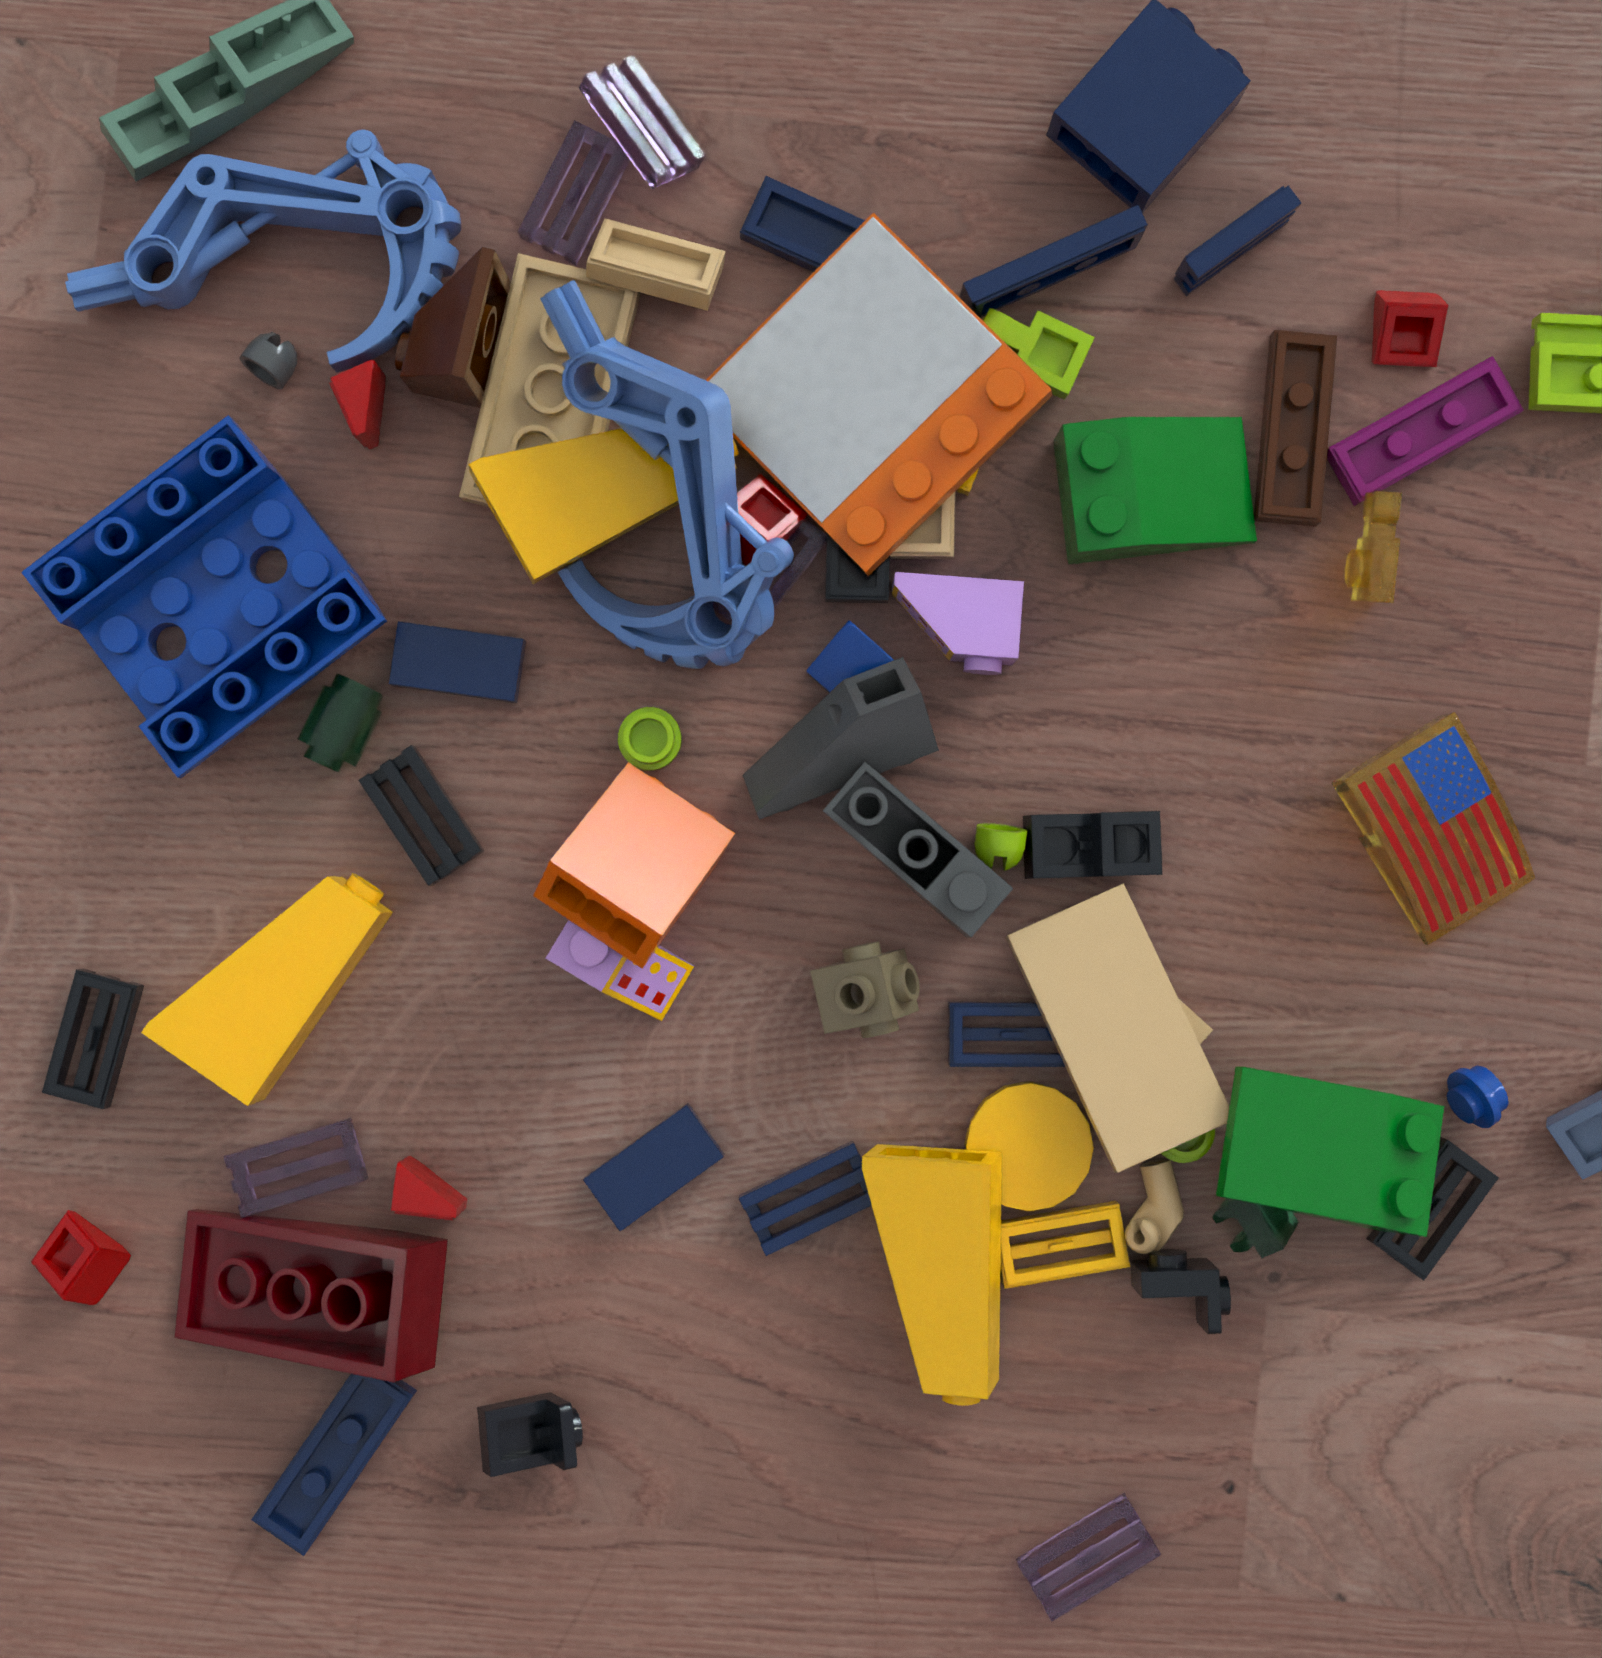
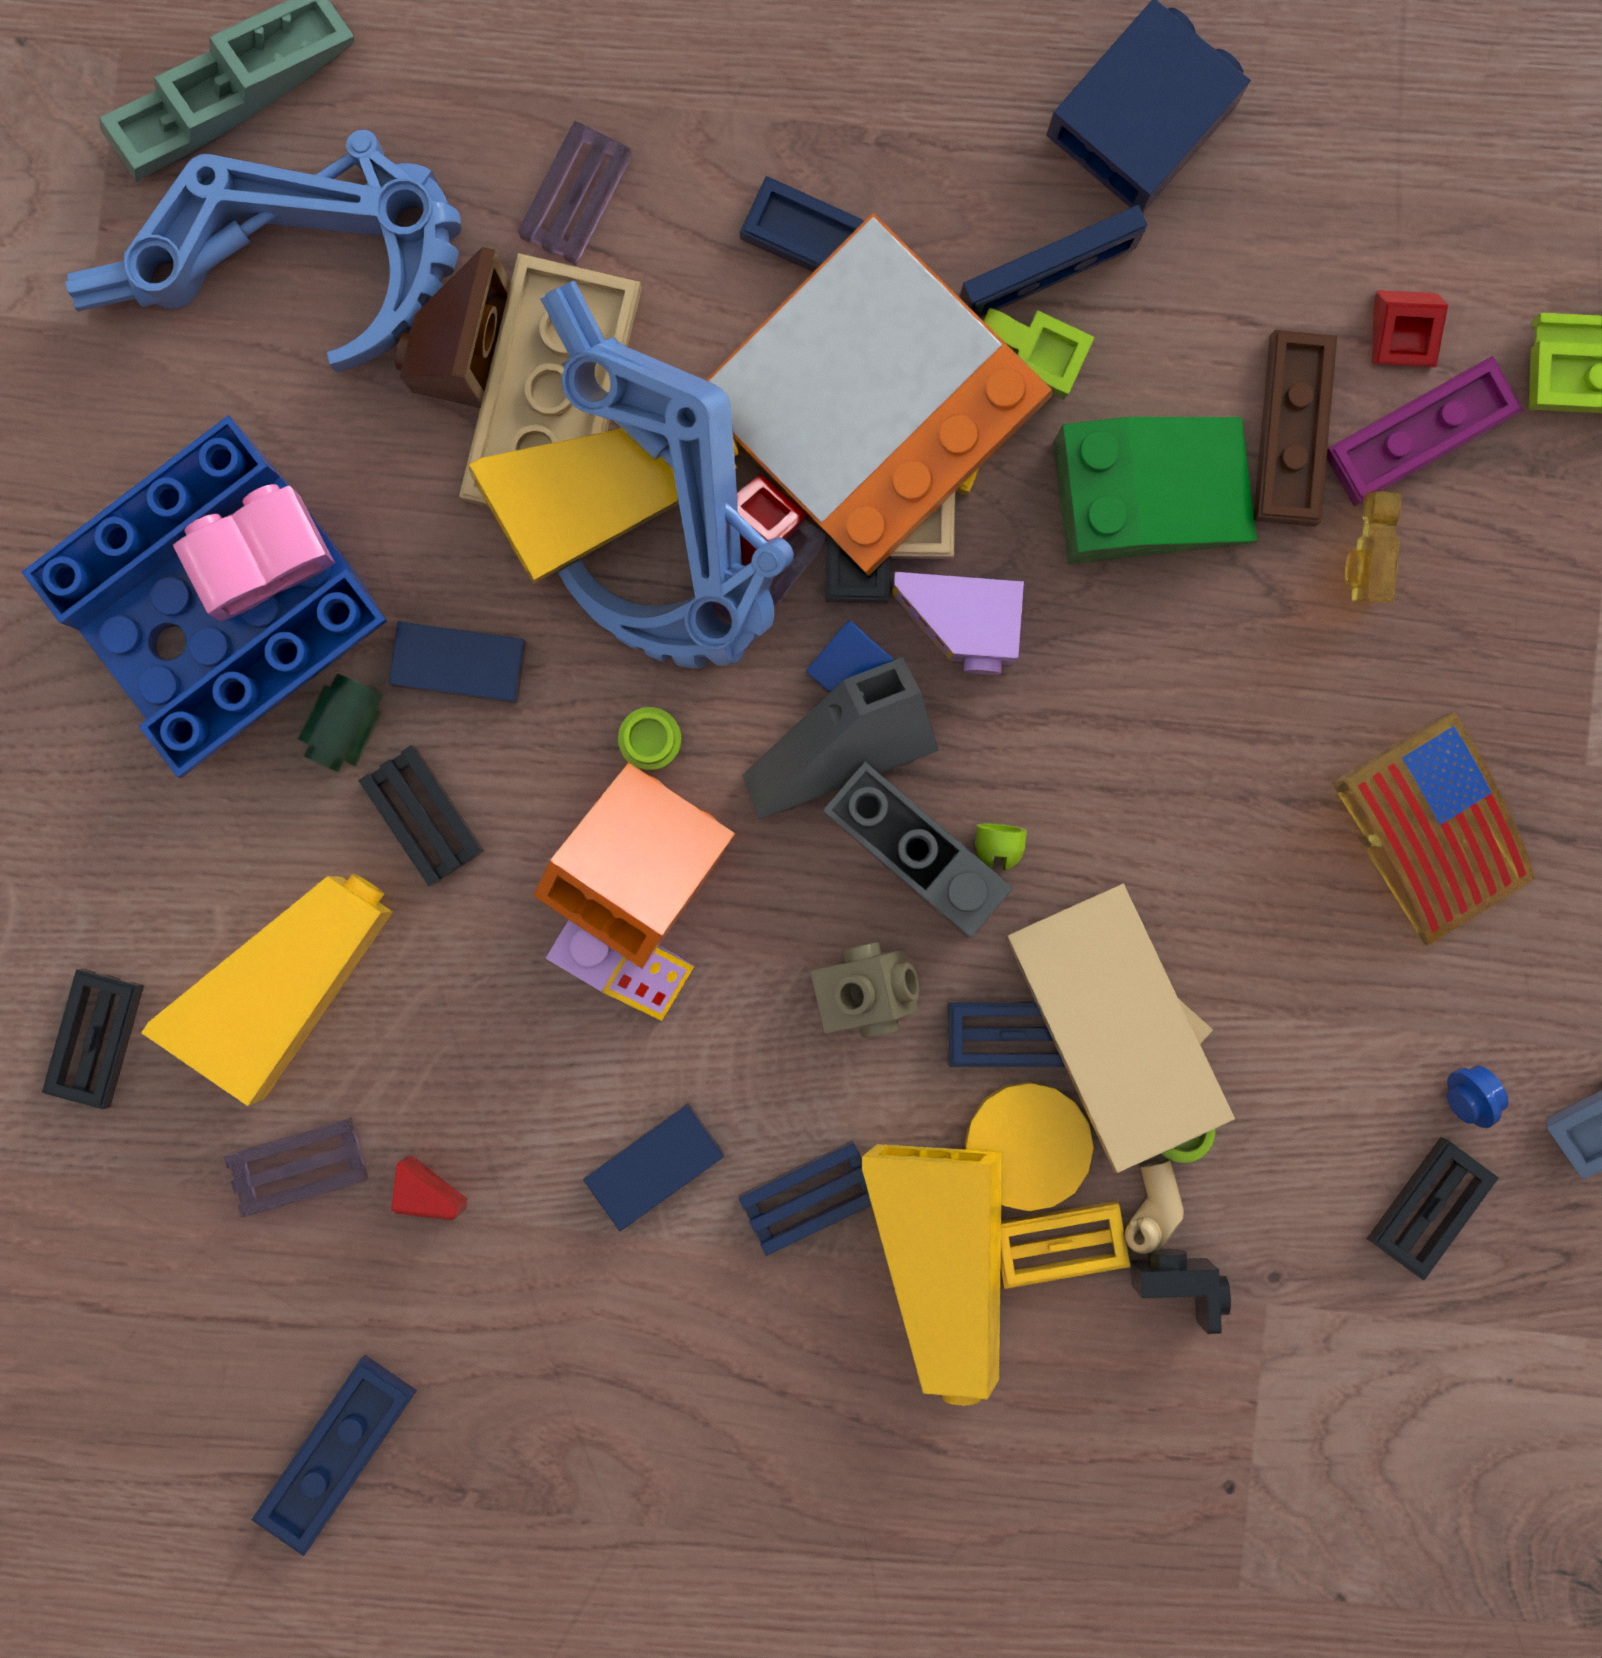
(80, 1260): red slope -> none
(252, 552): none -> bright pink brick
(270, 360): dark grey hinge -> none
(313, 1292): dark red slope -> none
(361, 399): red slope -> none
(528, 1434): black bracket -> none
(650, 120): clear purple tile -> none
(655, 264): tan tile -> none
(1093, 845): black slope -> none
(1098, 1579): clear purple tile -> none
(1236, 239): dark blue tile -> none
(1263, 1226): clear green tile -> none
(1330, 1151): green slope -> none

